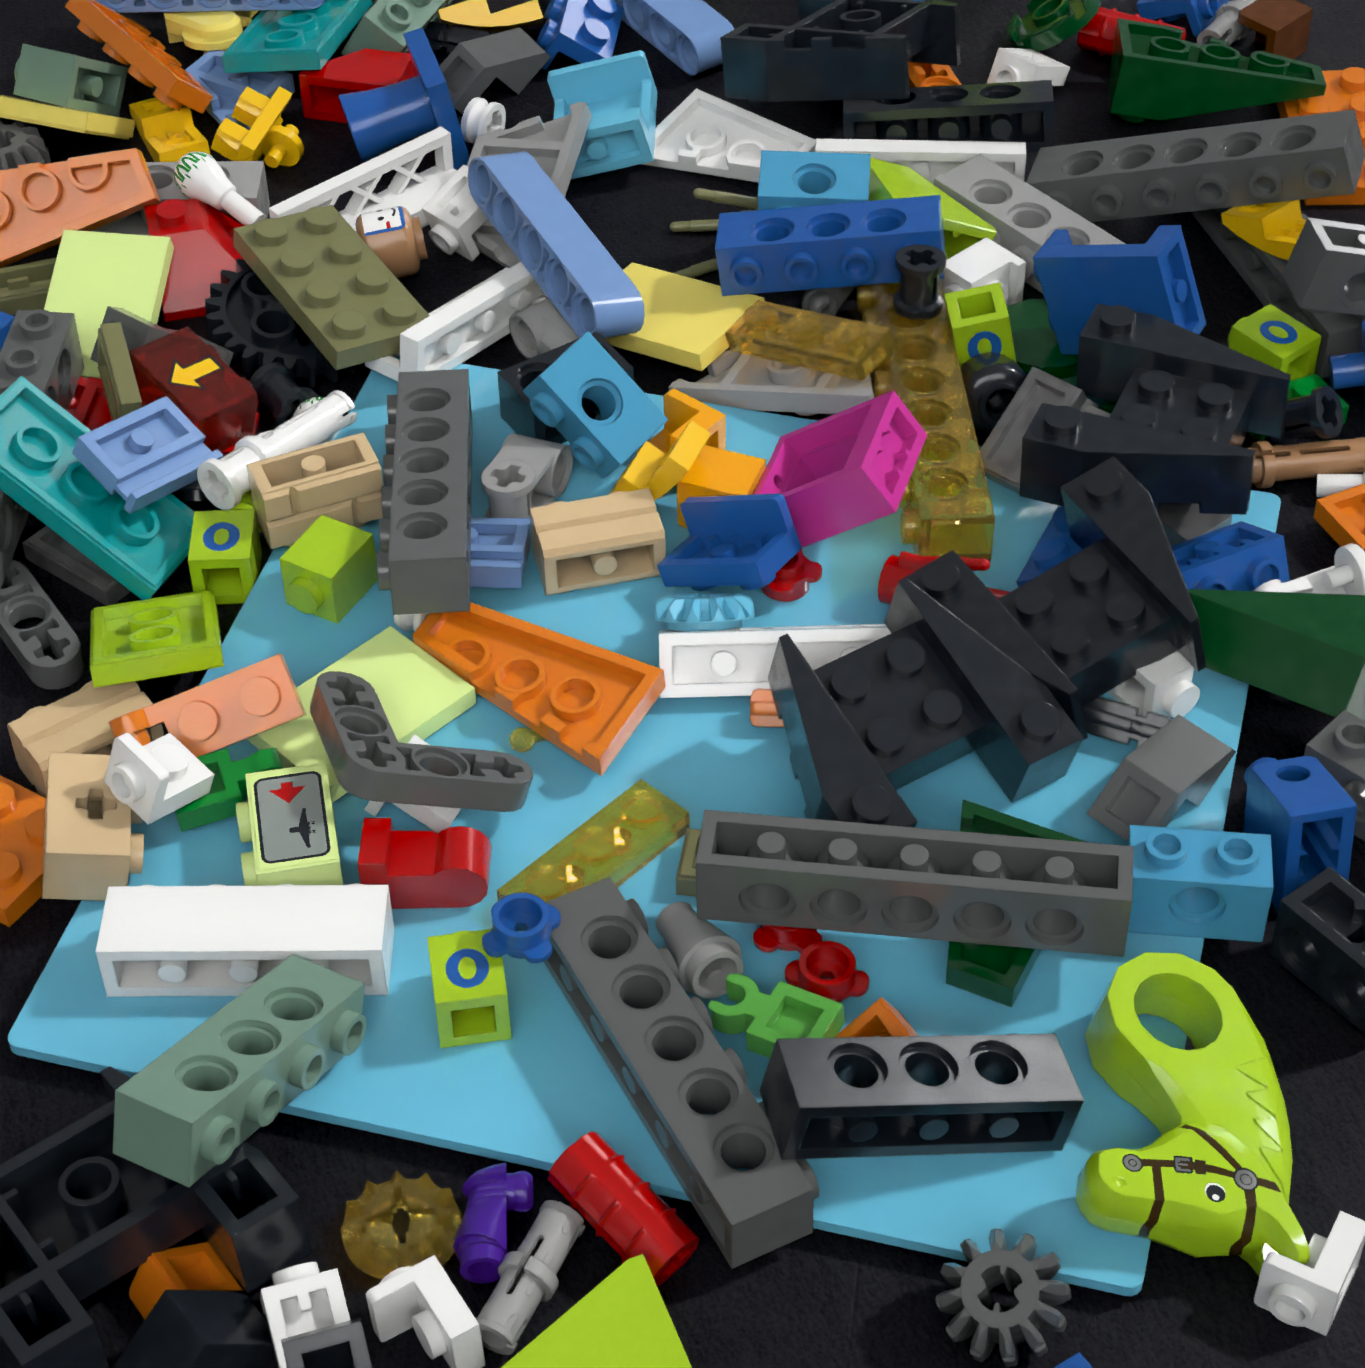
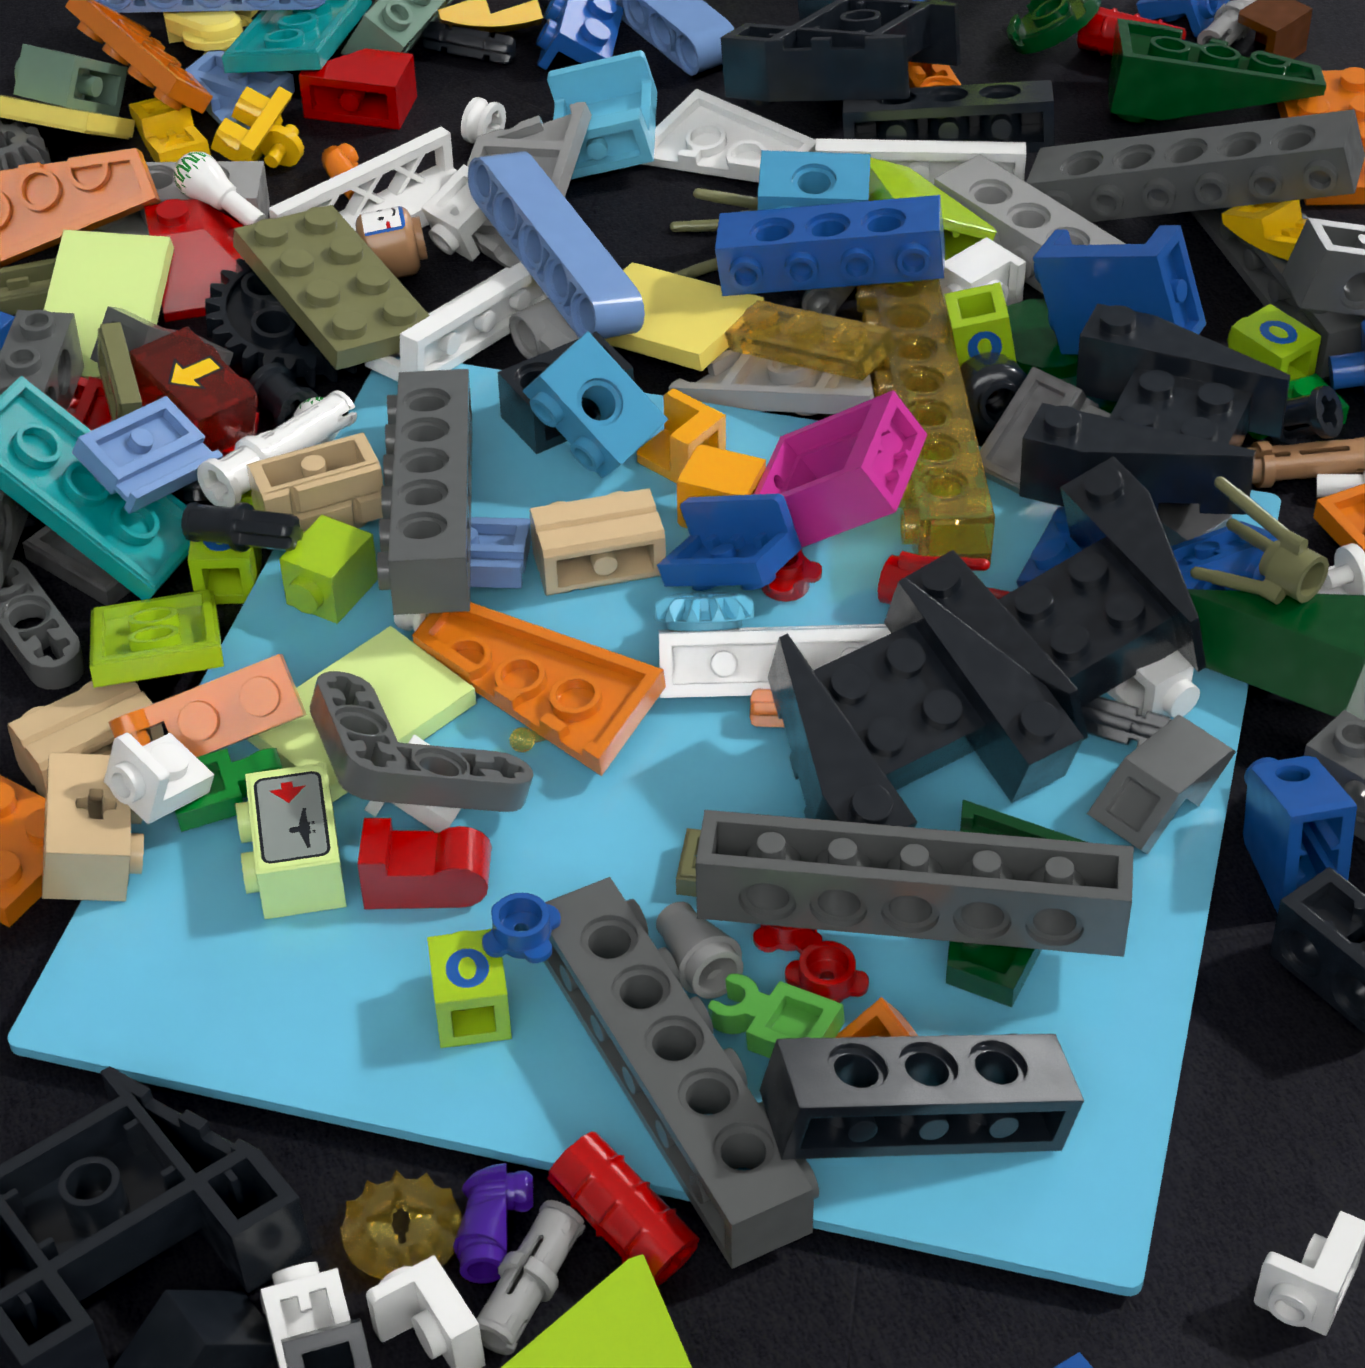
(179, 1269): orange slope -> none
(231, 936): white brick -> none
(238, 1070): sand green brick -> none
(241, 527): none -> black axle
(339, 160): none -> orange arm
(406, 108): blue plant -> none
(477, 62): dark grey slope -> none
(526, 476): light grey piece -> none
(609, 844): clear yellow plate -> none
(659, 470): yellow slope -> none
(919, 281): black bush -> none
(973, 1299): dark grey gear -> none
(1026, 65): white bracket -> none
(1200, 883): dark azure brick -> none
(1224, 1151): lime animal -> none
(1286, 563): none -> olive plant

